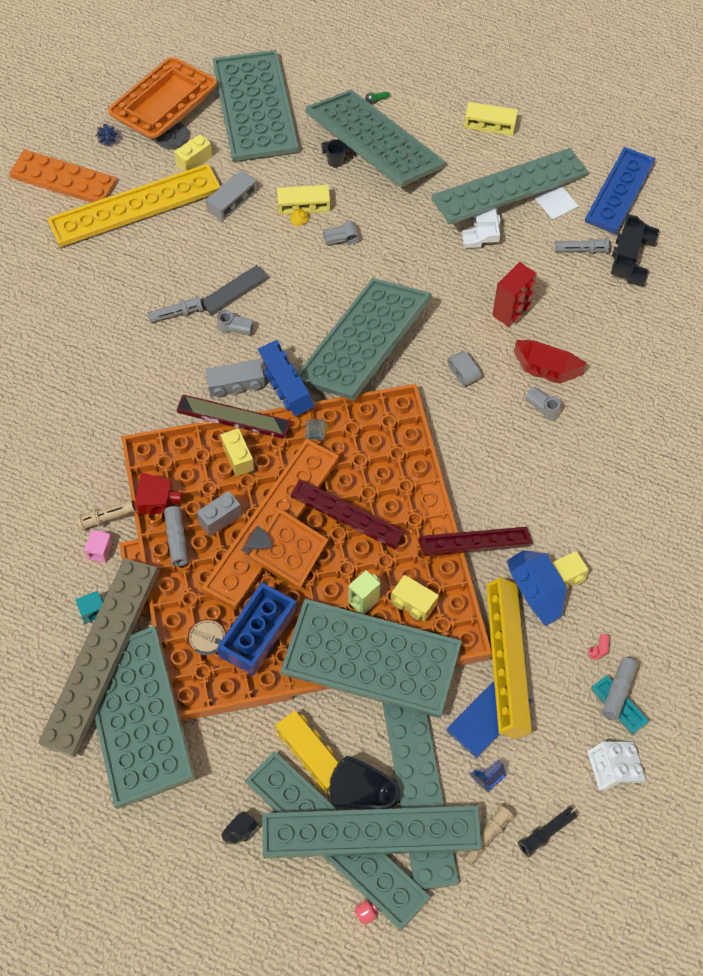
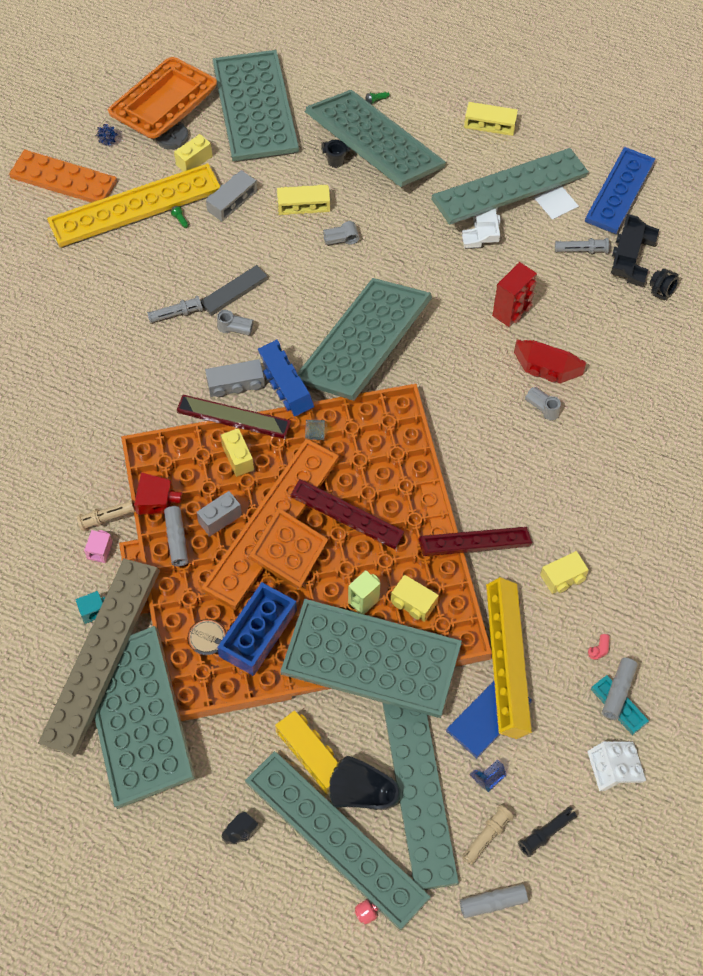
(176, 212): none -> green piece
(256, 540): dark grey tile -> none
(299, 217): yellow piece -> none
(371, 832): sand green plate -> none
(464, 368): light grey beam -> none
(493, 901): none -> light grey axle
(539, 584): blue wedge -> none
(664, 283): none -> black piece

